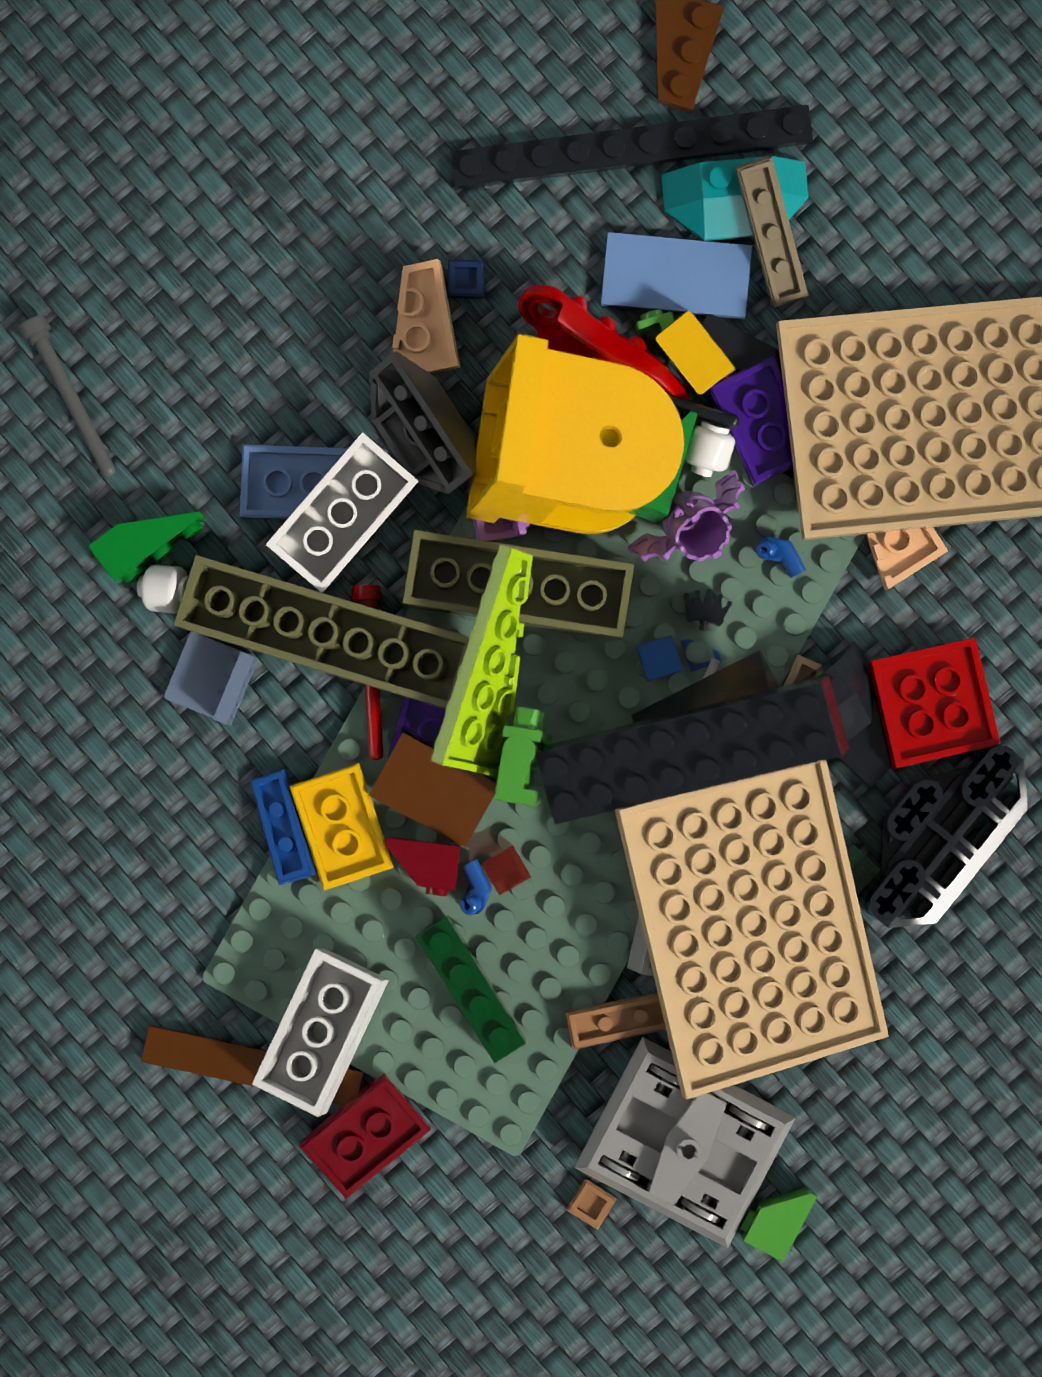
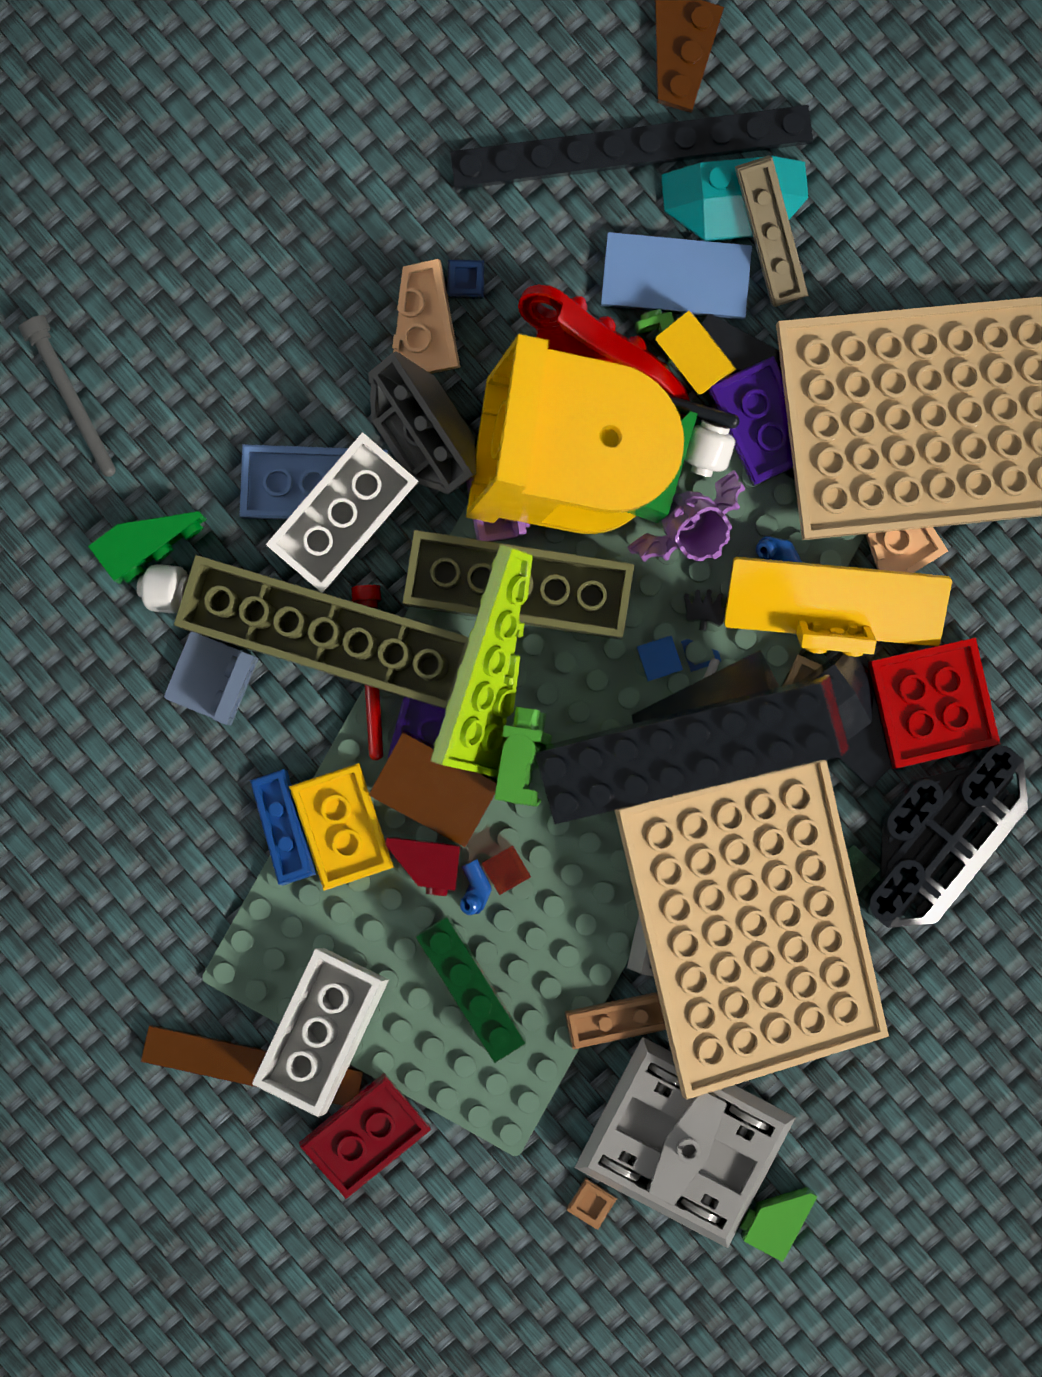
(837, 604): none -> yellow bracket

